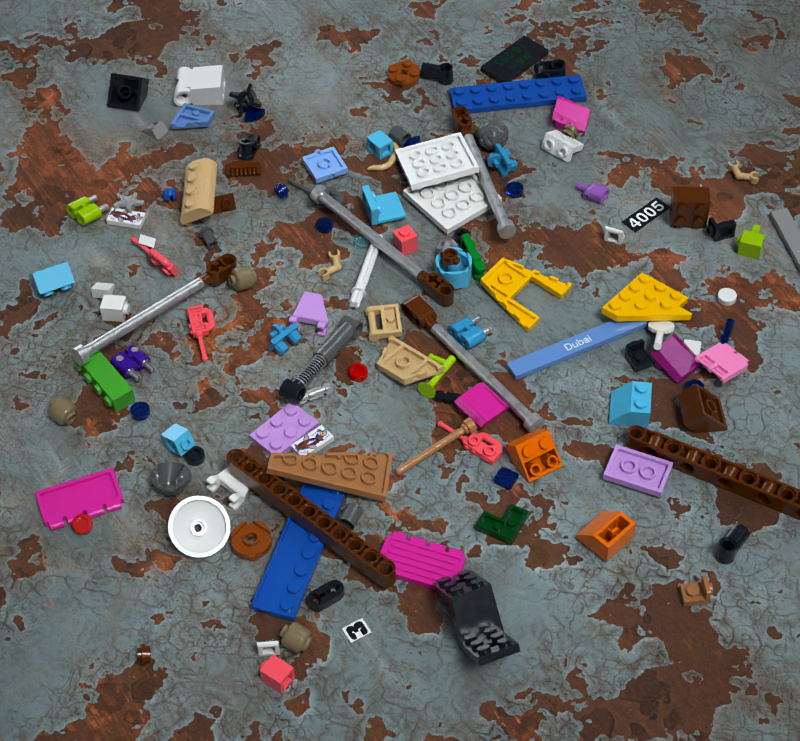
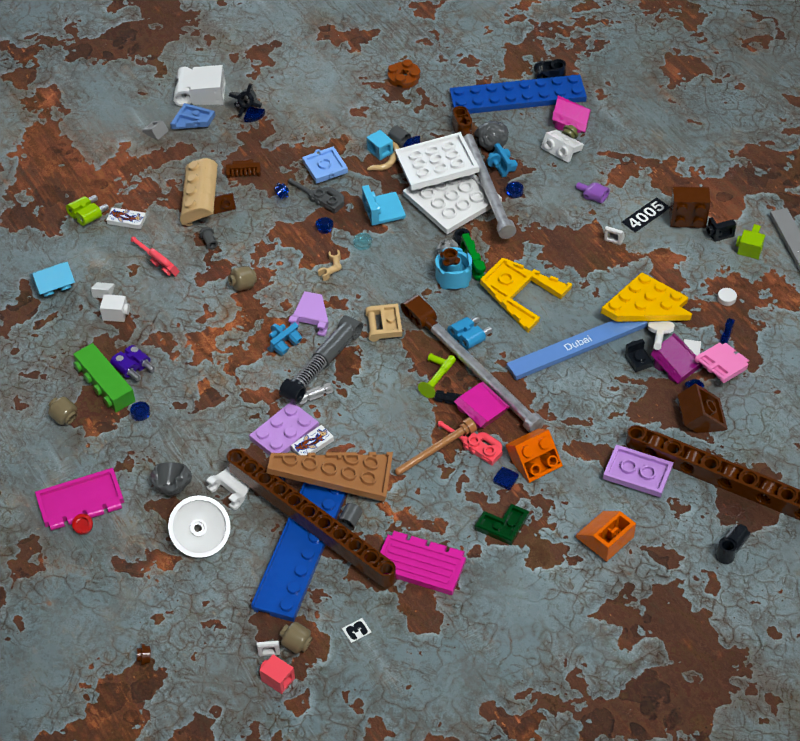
(127, 91): black slope -> none
(128, 202): light grey animal -> none
(146, 240): white sticker -> none
(169, 194): blue hinge -> none
(178, 439): medium azure brick -> none
(195, 456): black tile -> none
(199, 328): coral piece -> none
(216, 274): flat silver piece -> none
(248, 146): black piece -> none
(254, 550): dark orange plate -> none
(325, 595): black beam -> none
(358, 291): white axle -> none
(358, 372): red tile -> none
(405, 240): coral brick -> none
(406, 363): tan wing -> none
(434, 285): flat silver piece -> none
(441, 72): black piece -> none
(475, 617): black bracket -> none
(514, 60): black tile -> none
(631, 404): medium azure slope -> none
(696, 593): medium nougat bracket -> none
(752, 177): tan arm -> none

